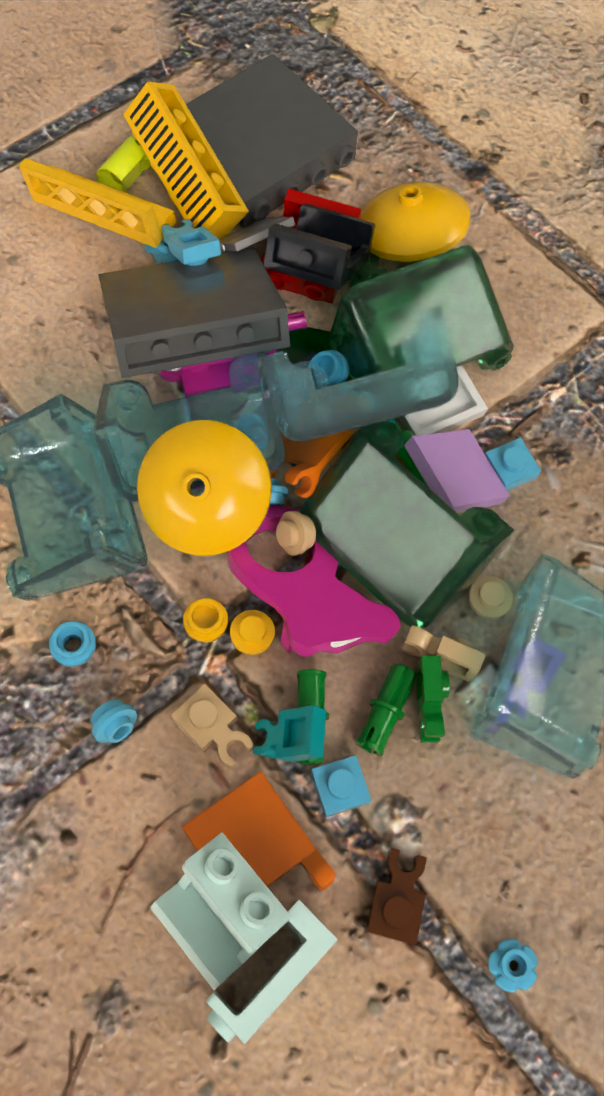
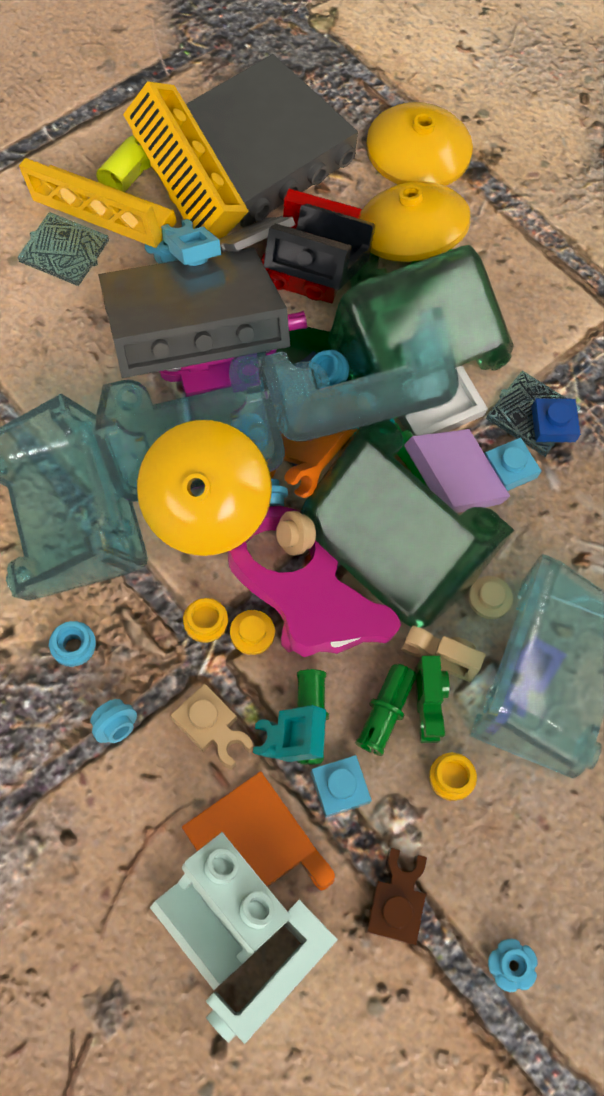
(63, 248): none -> clear light blue piece
(419, 144): none -> yellow dish
(452, 776): none -> yellow plate
(514, 410): none -> clear light blue piece
(555, 420): none -> blue plate

